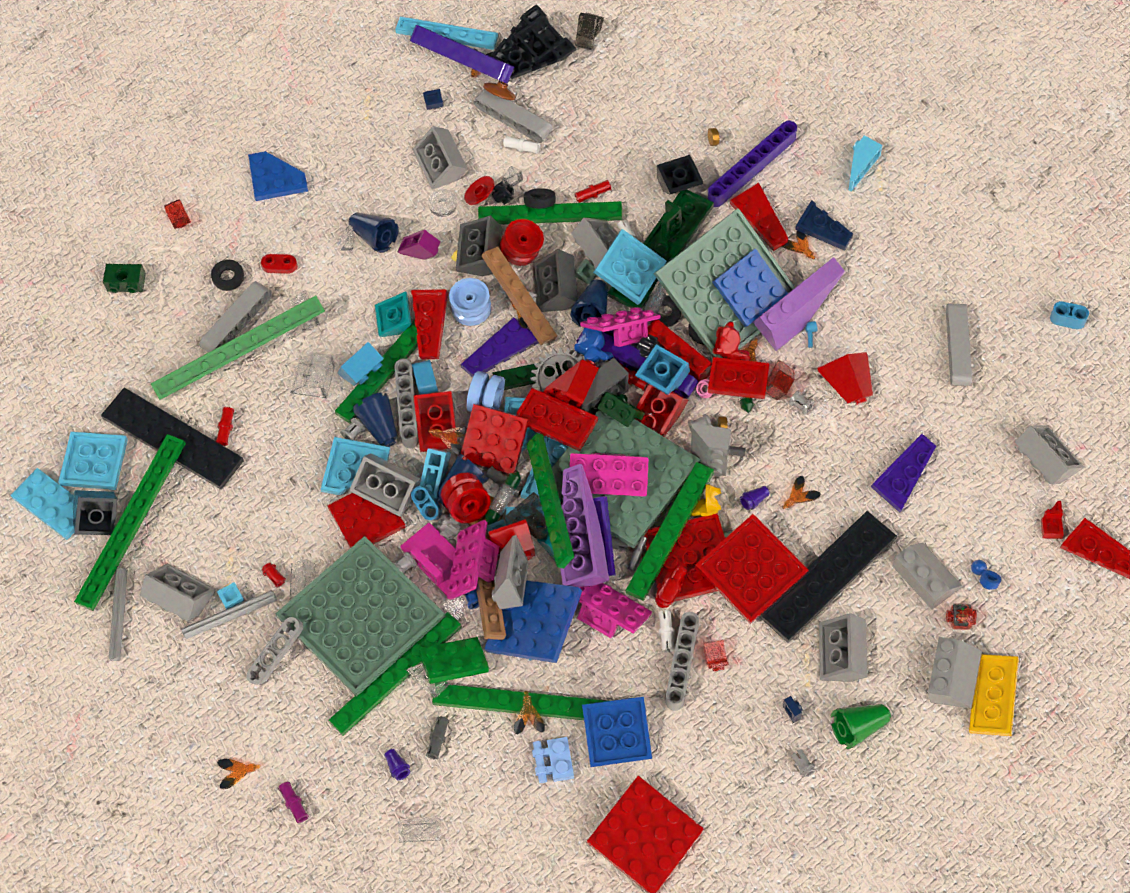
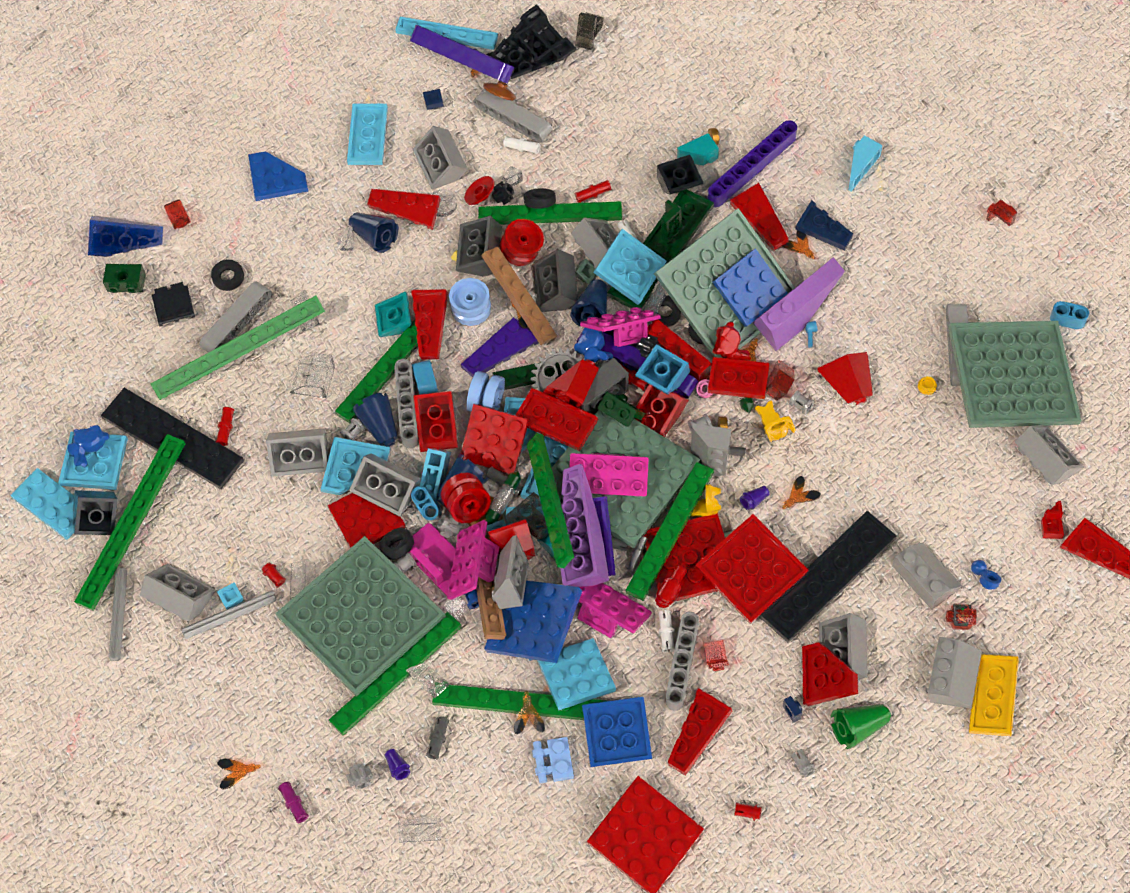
(86, 441): none -> blue animal
(116, 236): none -> clear blue wedge
(172, 303): none -> black plate
(271, 648): light grey beam -> none
(278, 263): red plate -> none
(297, 452): none -> light grey slope
(359, 776): none -> light grey gear
(360, 365): dark azure slope -> none
(367, 134): none -> medium azure plate
(399, 550): none -> black tyre
(406, 205): none -> red wing
(419, 245): magenta slope -> none
(448, 437): clear orange piece -> none
(453, 660): green plate -> none
(577, 675): none -> medium azure plate
(702, 150): none -> teal slope
(702, 724): none -> red wing
(748, 811): none -> red pin
(774, 426): none -> yellow hair
(825, 676): none -> red plate
(902, 475): dark purple wing -> none
(927, 385): none -> yellow plate
(1002, 211): none -> clear red bracket
(1014, 374): none -> sand green plate

